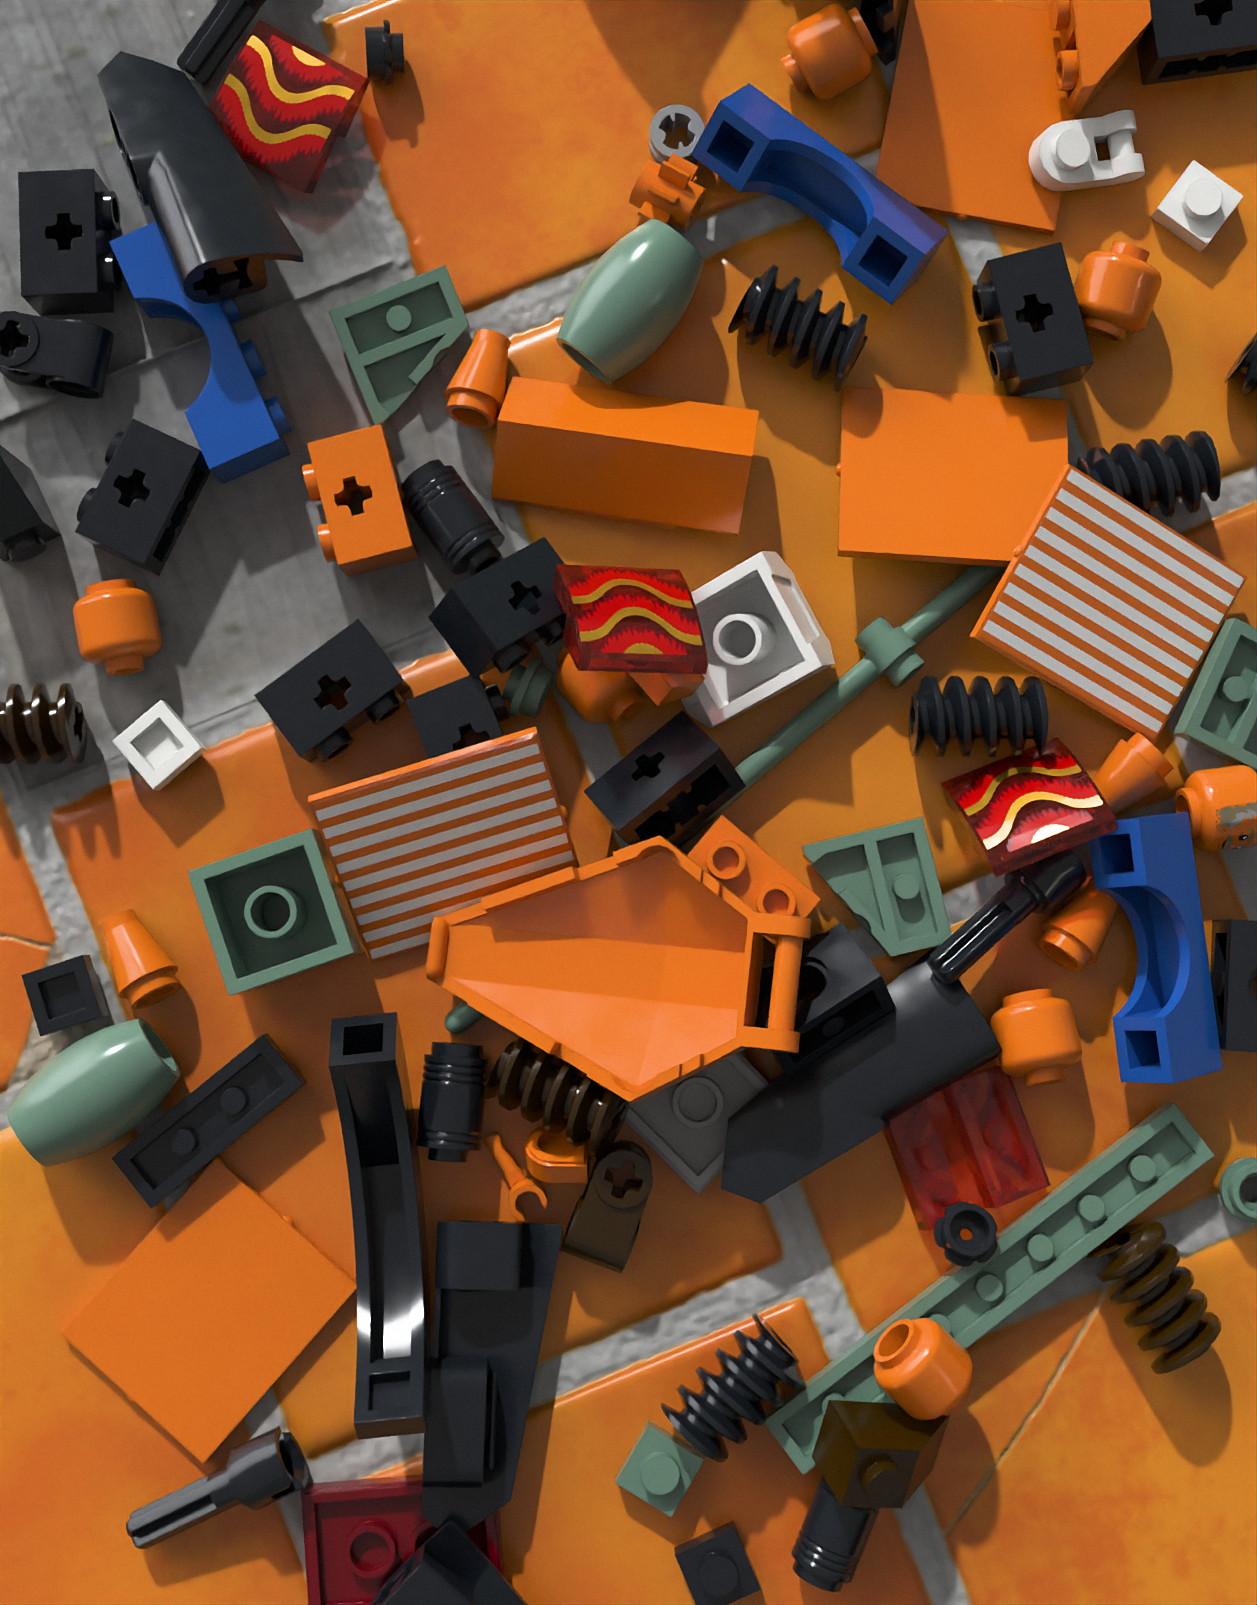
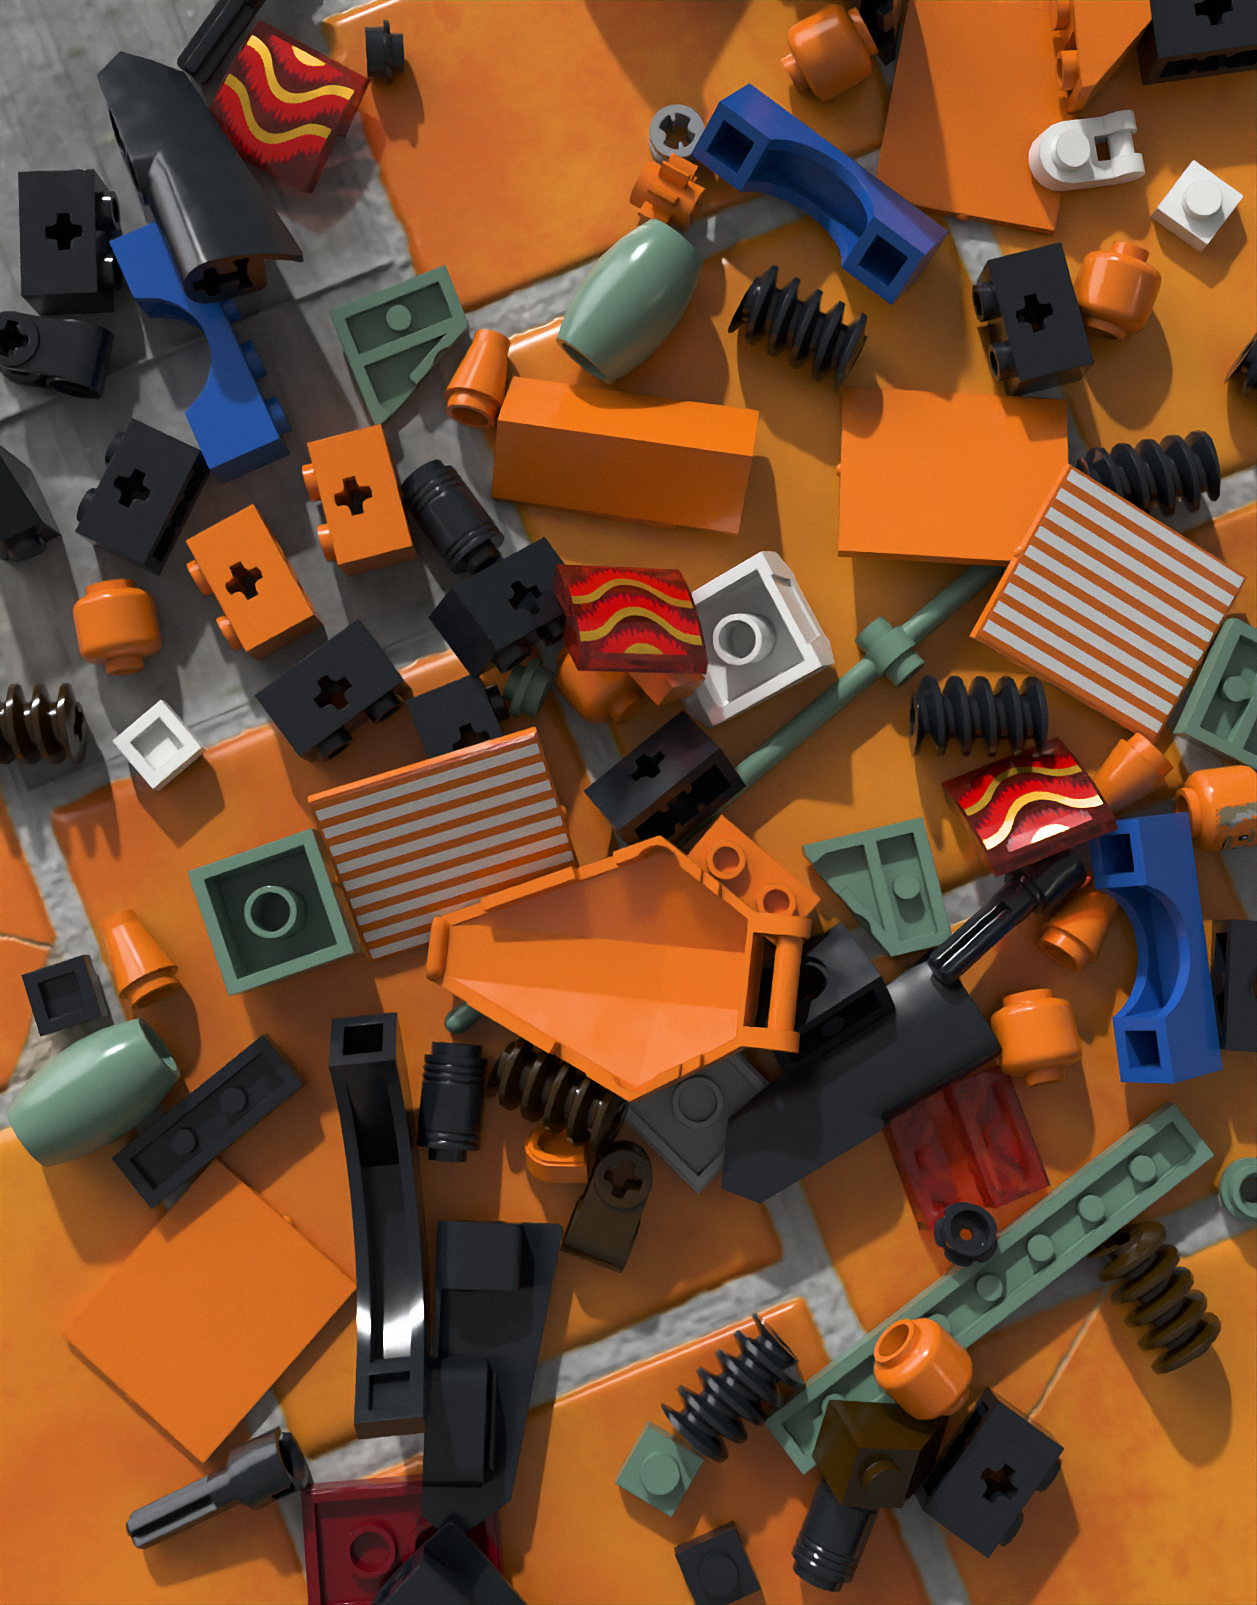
(246, 547): none -> orange brick
(514, 1176): orange hand -> none
(995, 1438): none -> black brick

